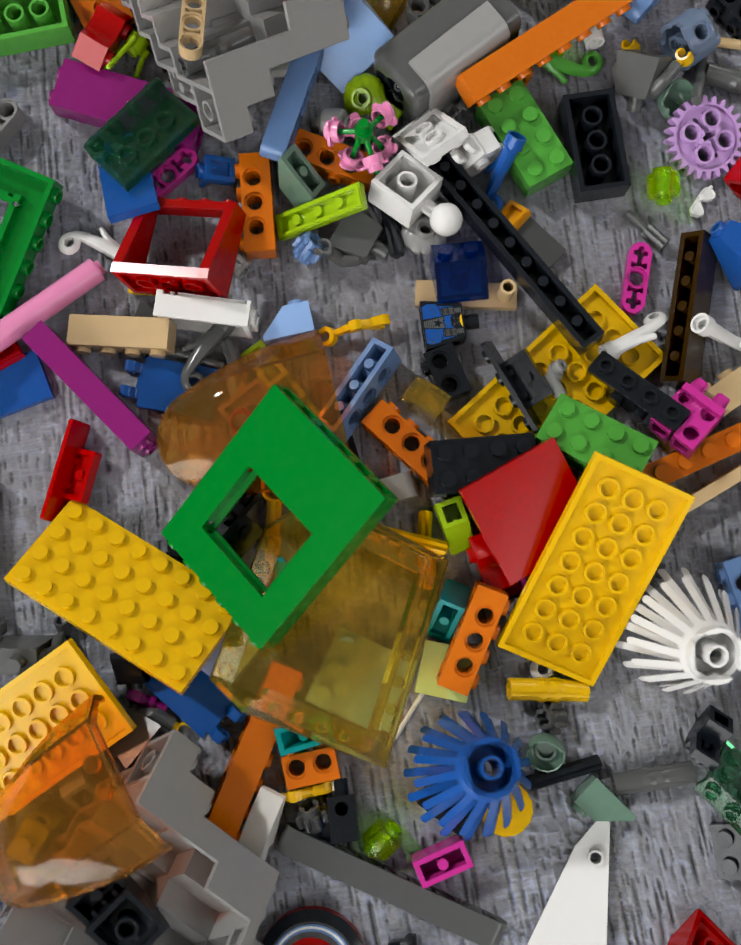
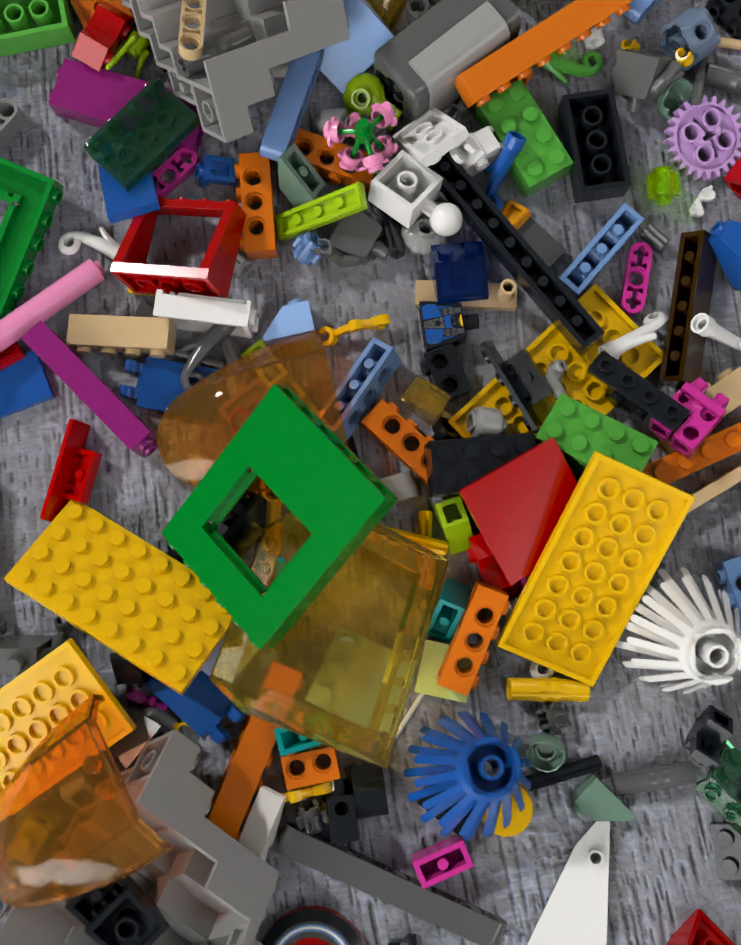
(369, 790): none -> black piece
(382, 839): clear neon green head -> none
(443, 430): none -> black tile
(485, 422): none -> light grey head
(601, 250): none -> medium blue brick

